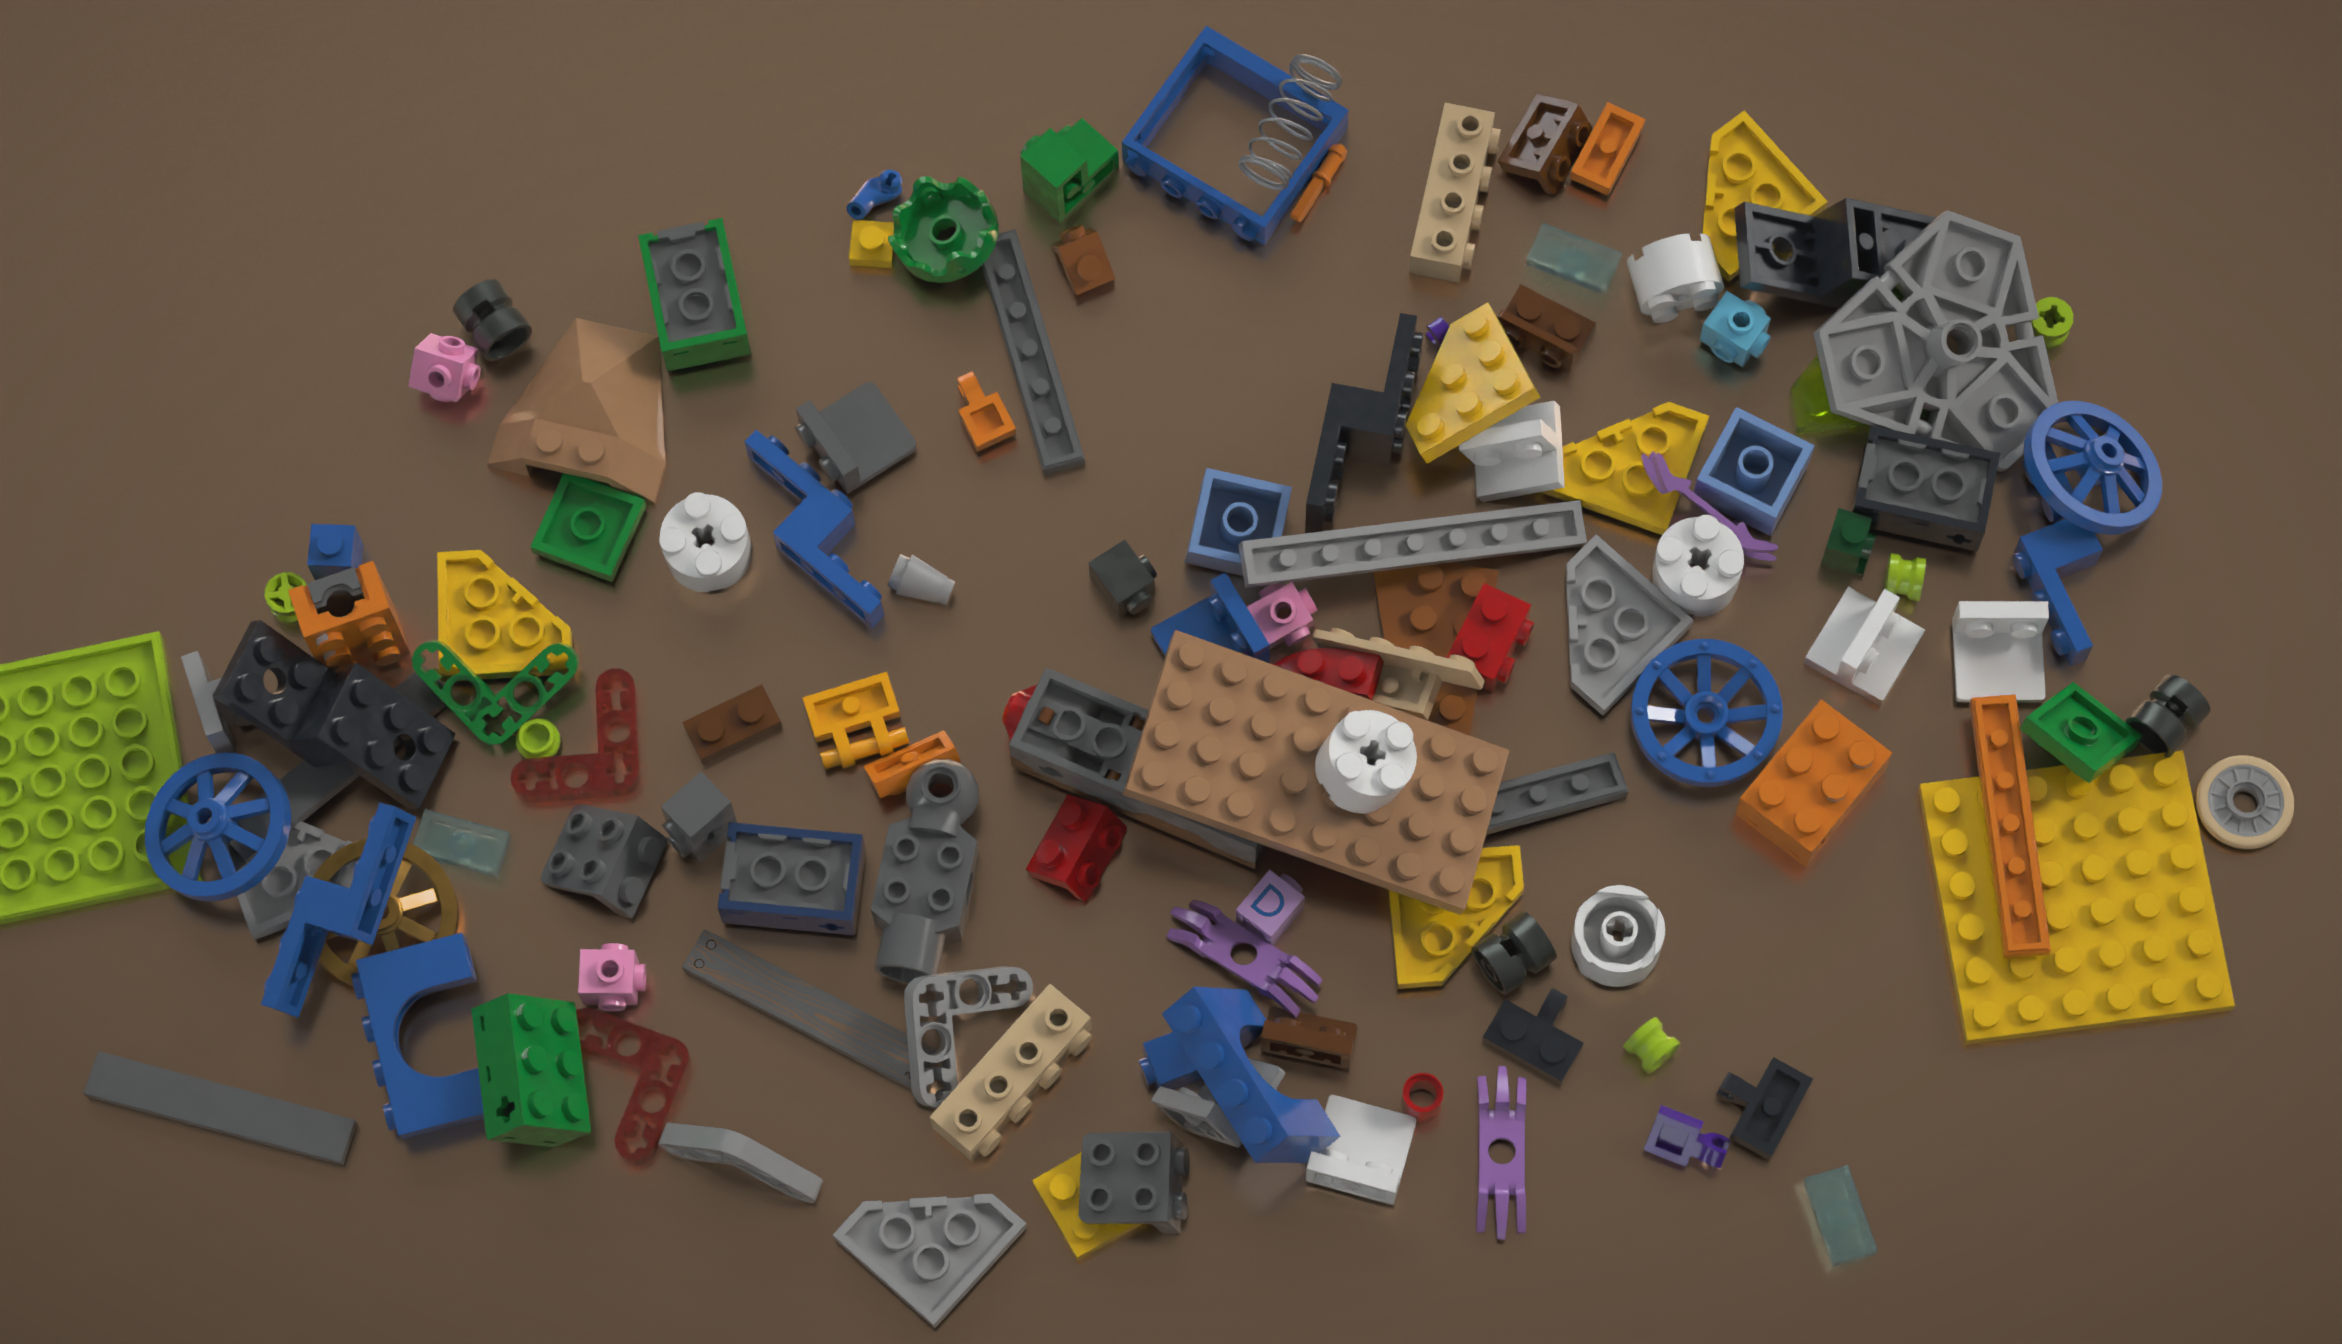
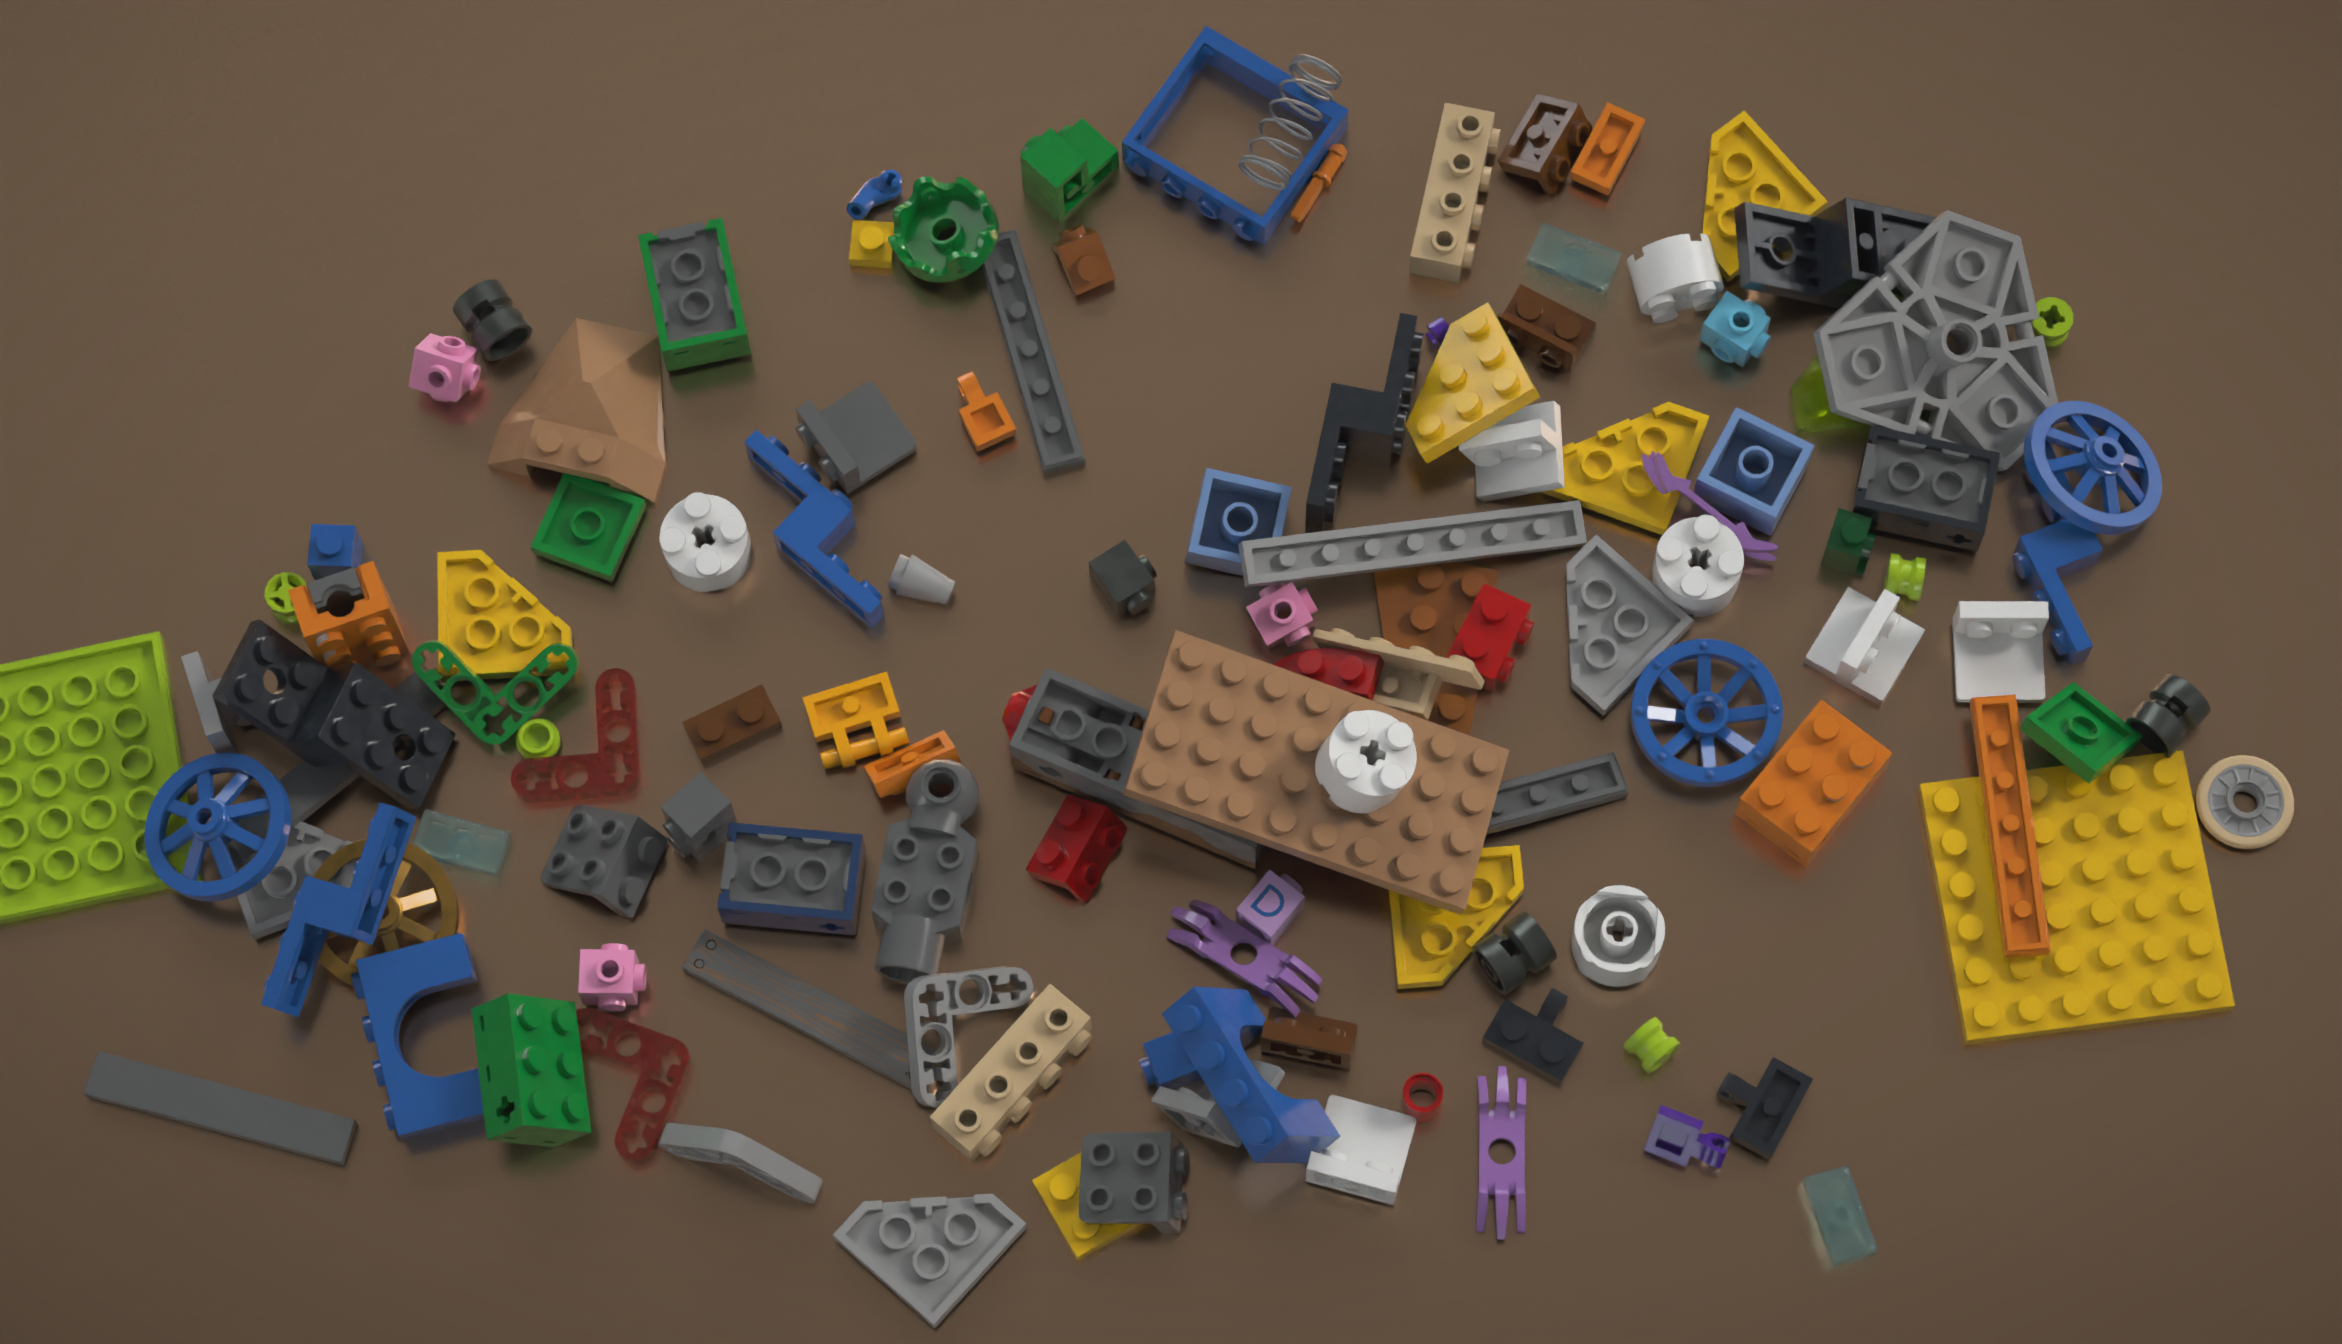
(1219, 620): blue bracket -> none

